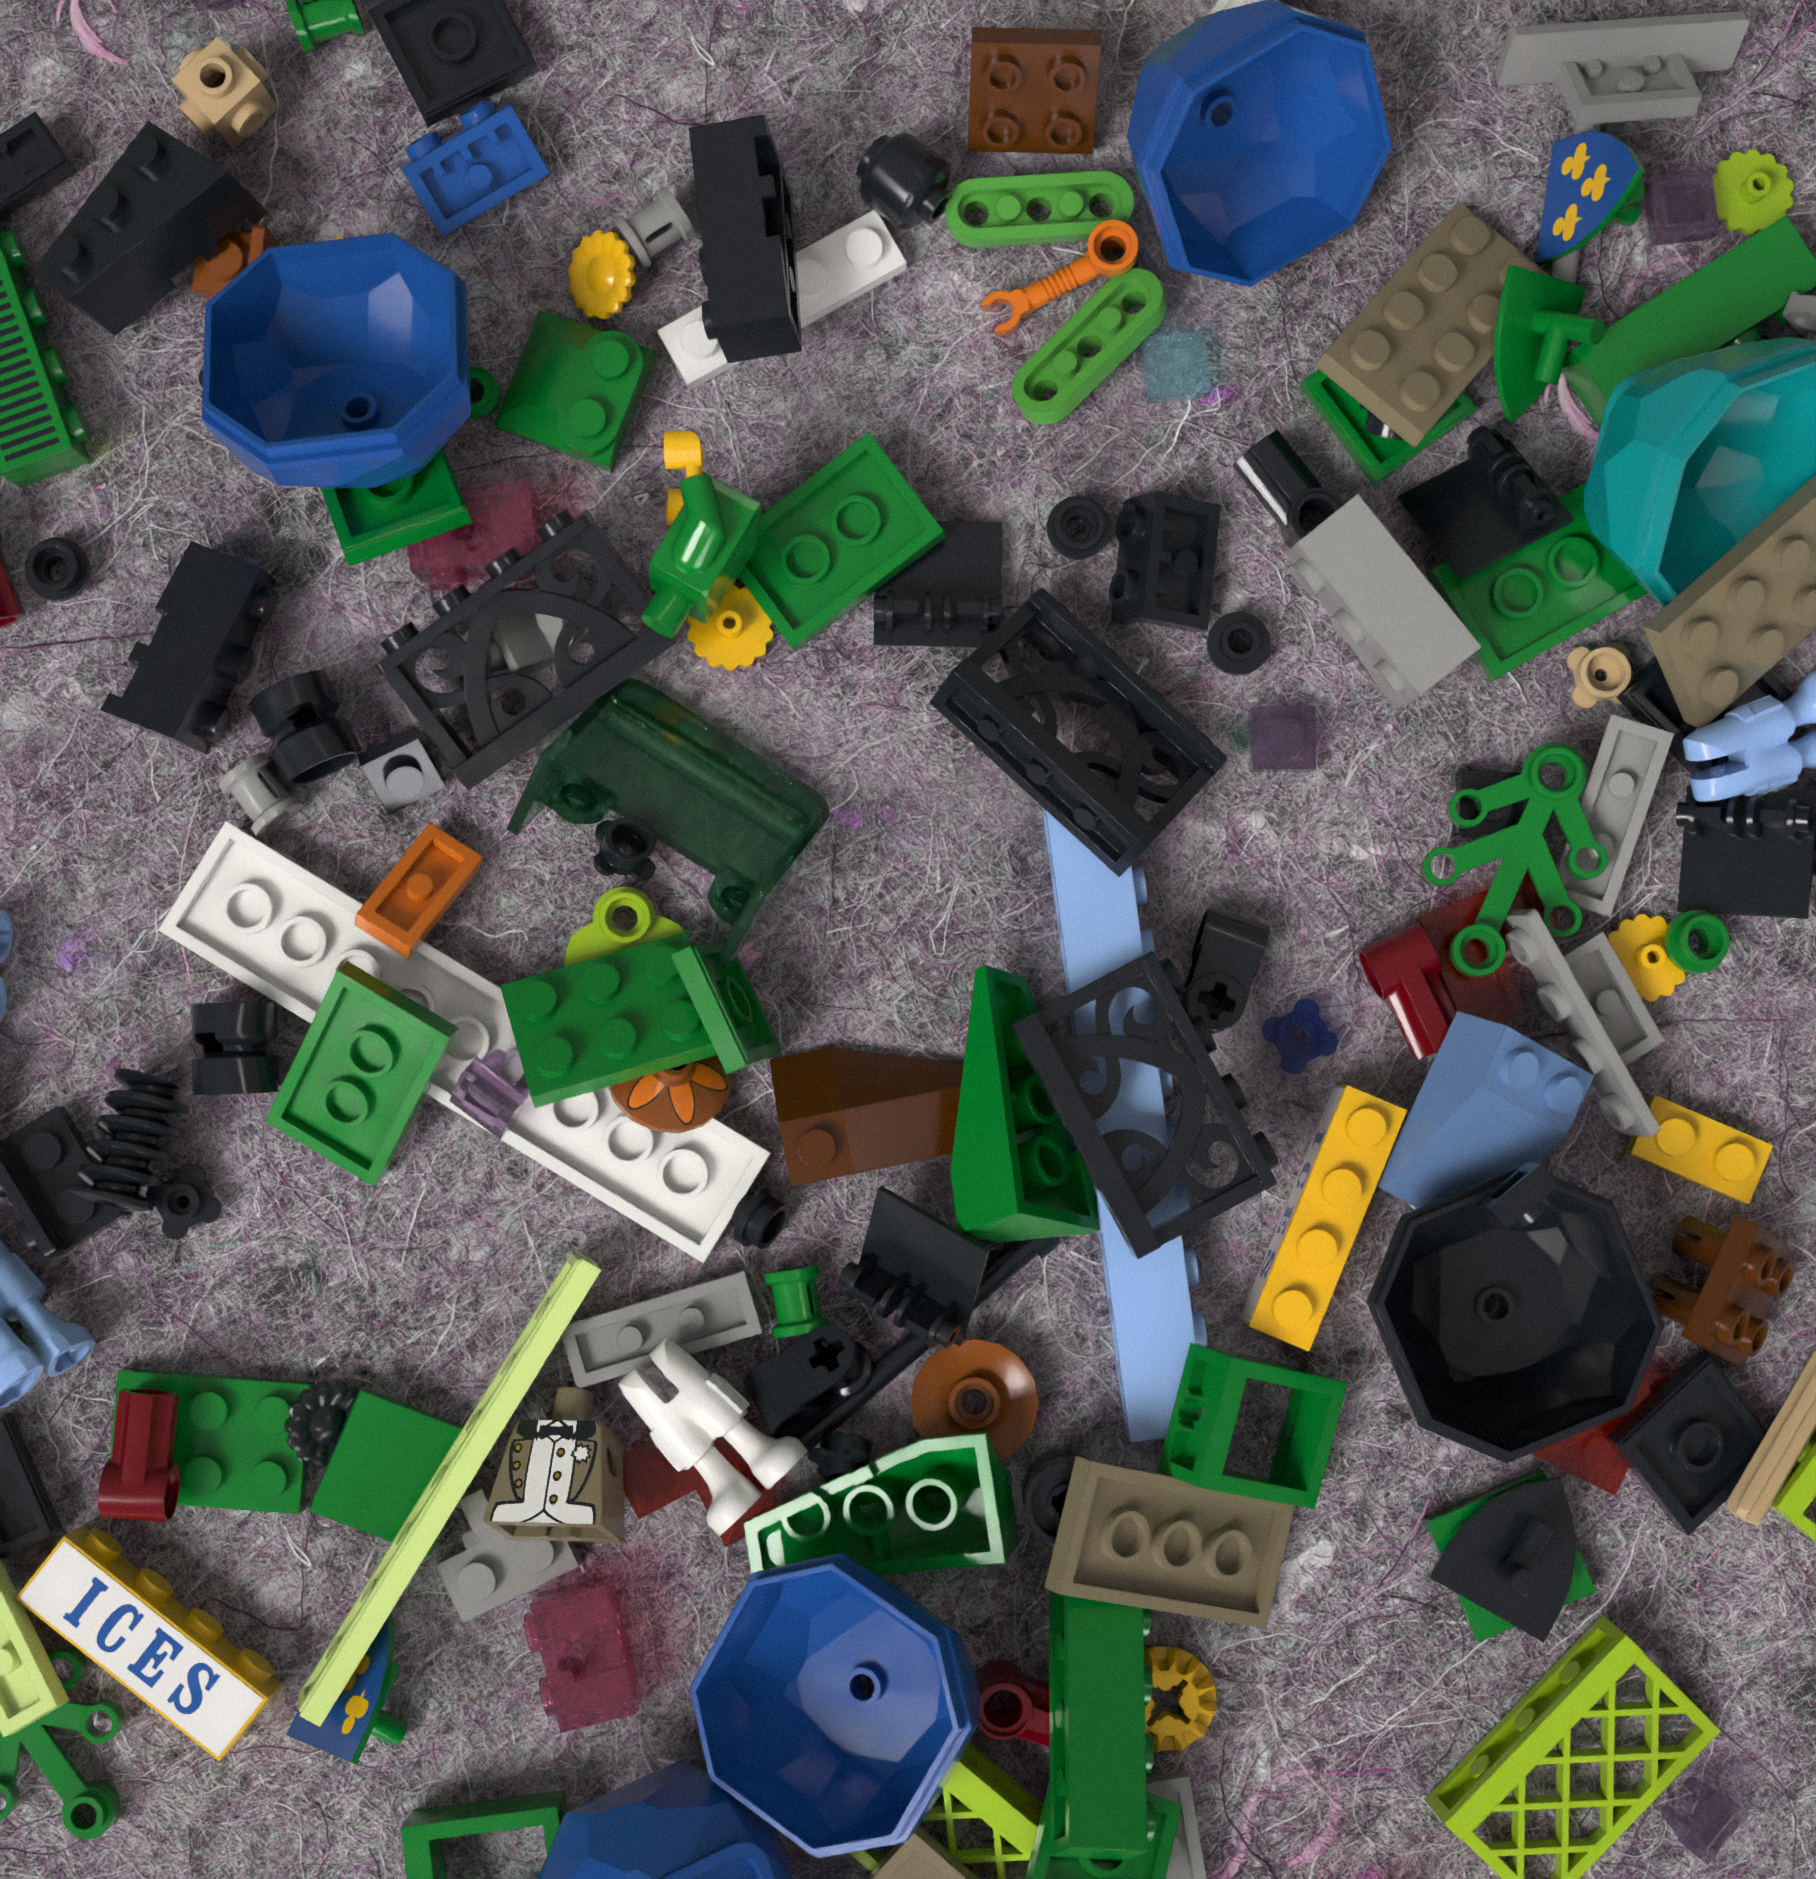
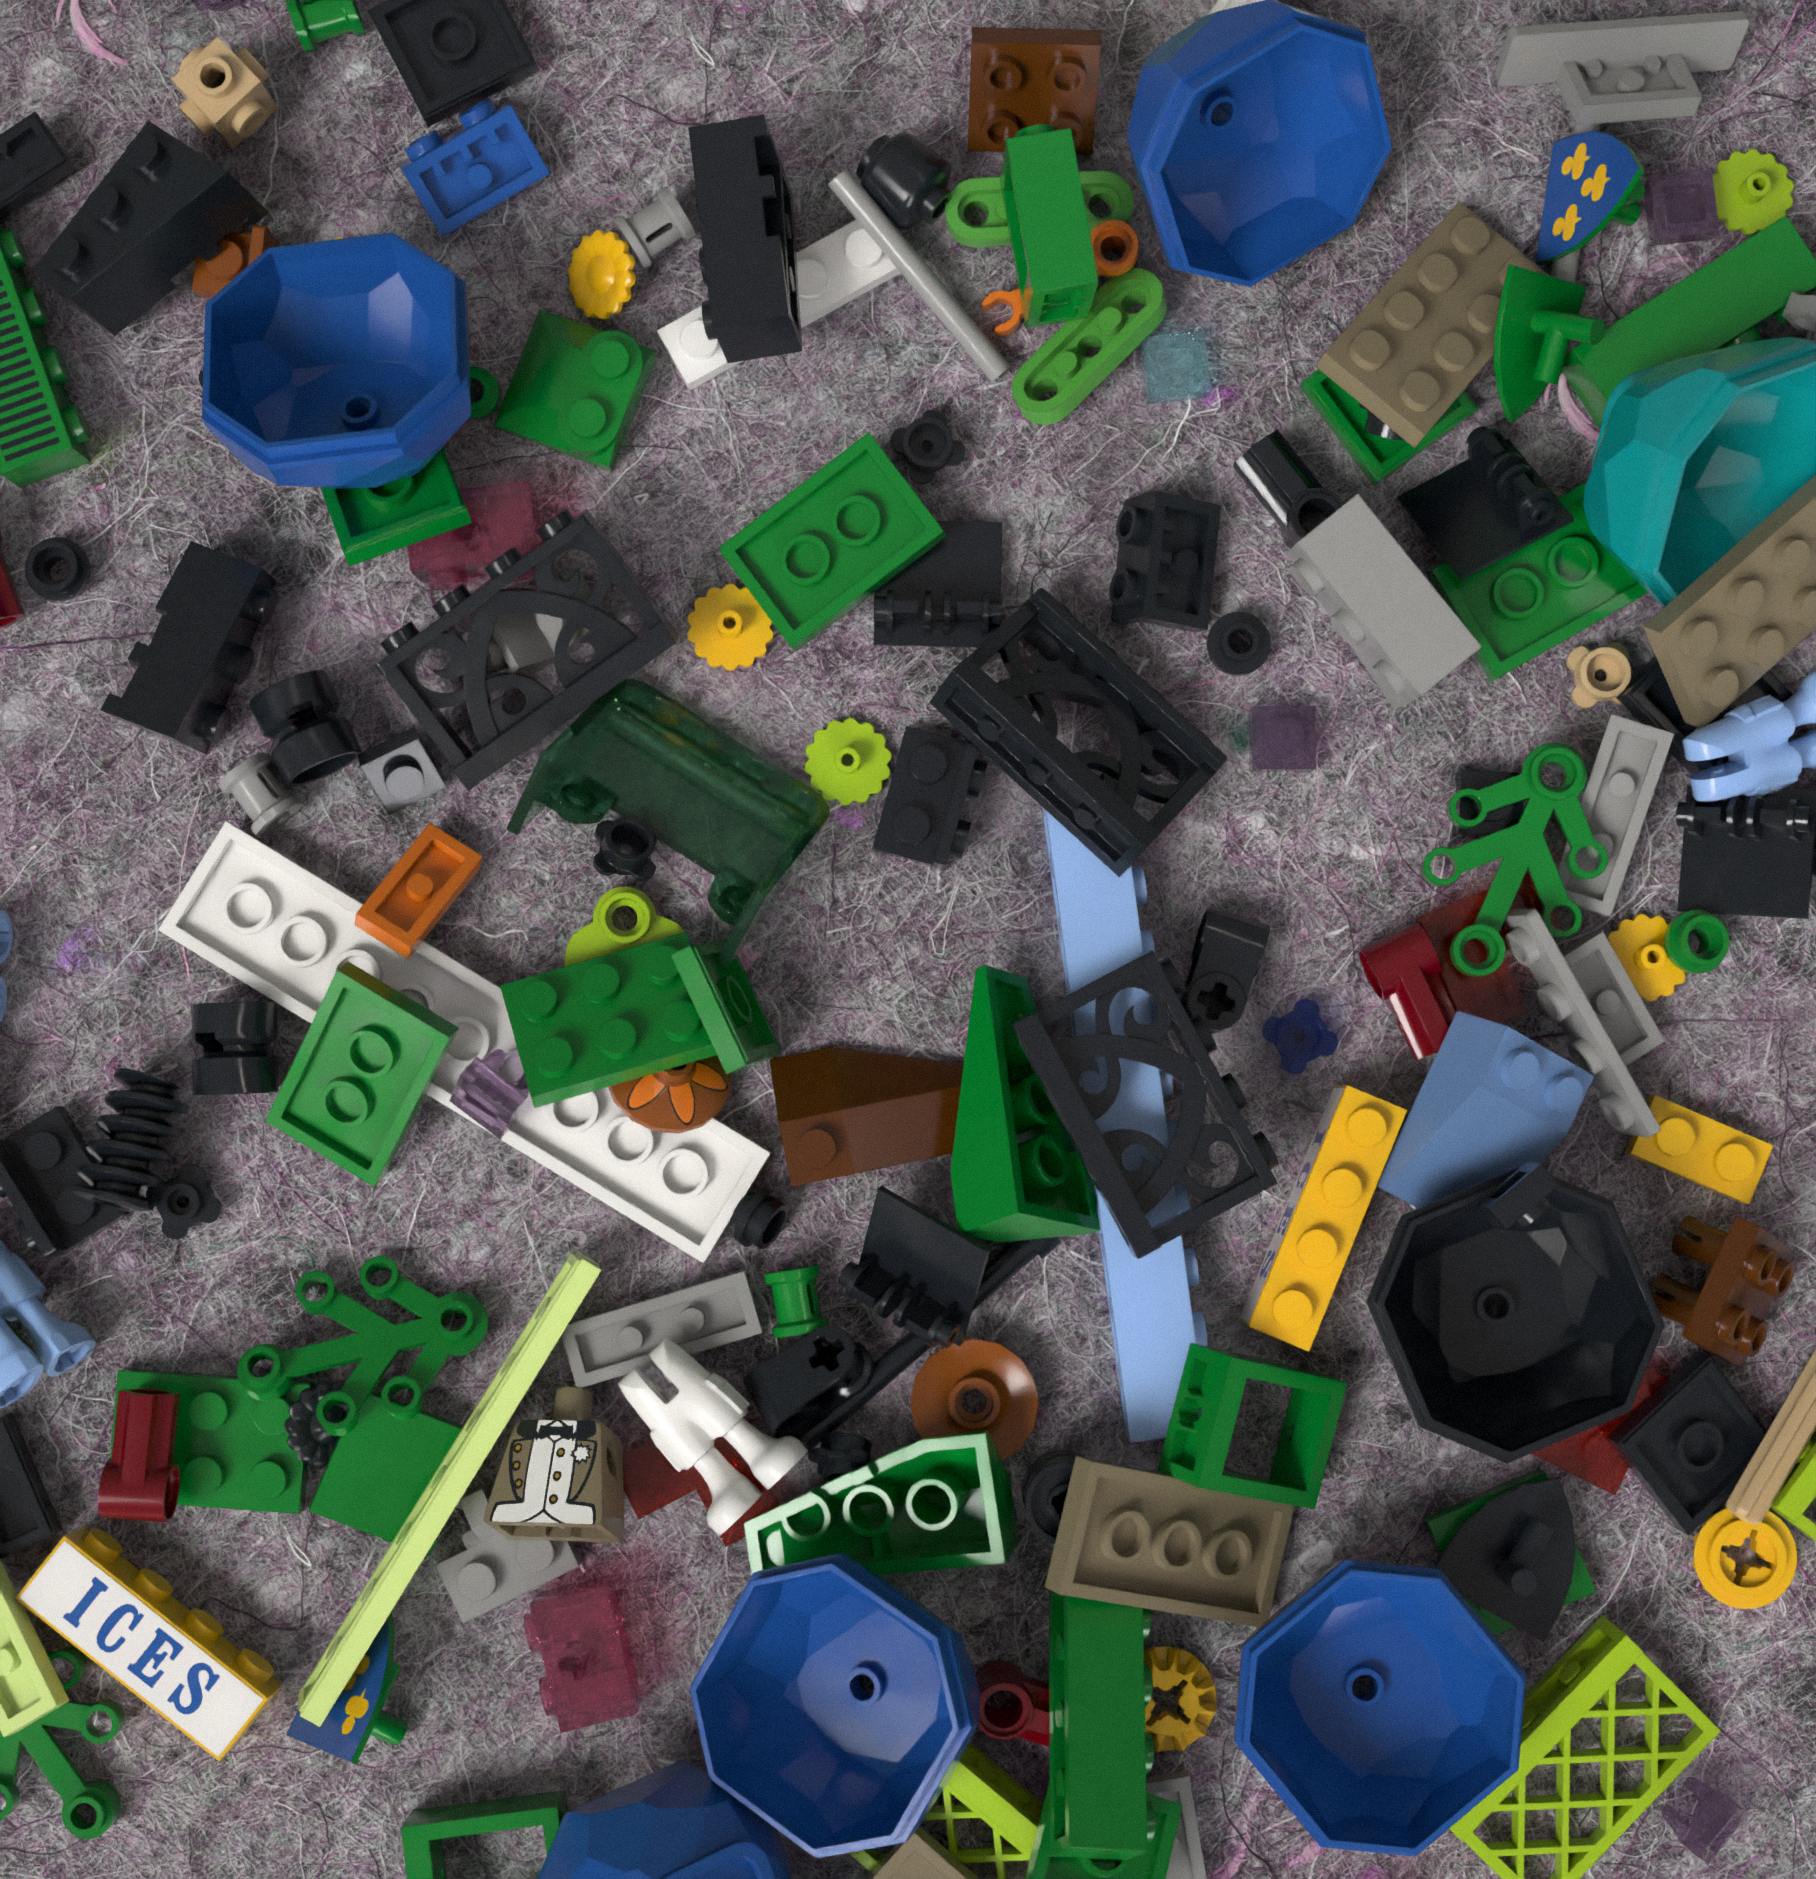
(373, 1345): none -> green plant
(707, 542): green torso -> none
(848, 761): none -> lime piece
(919, 274): none -> light grey bar
(927, 799): none -> black bracket
(933, 429): none -> black plate
(1048, 226): none -> green window
(1078, 508): black plate -> none
(1411, 1752): none -> blue rock
(1753, 1584): none -> yellow gear

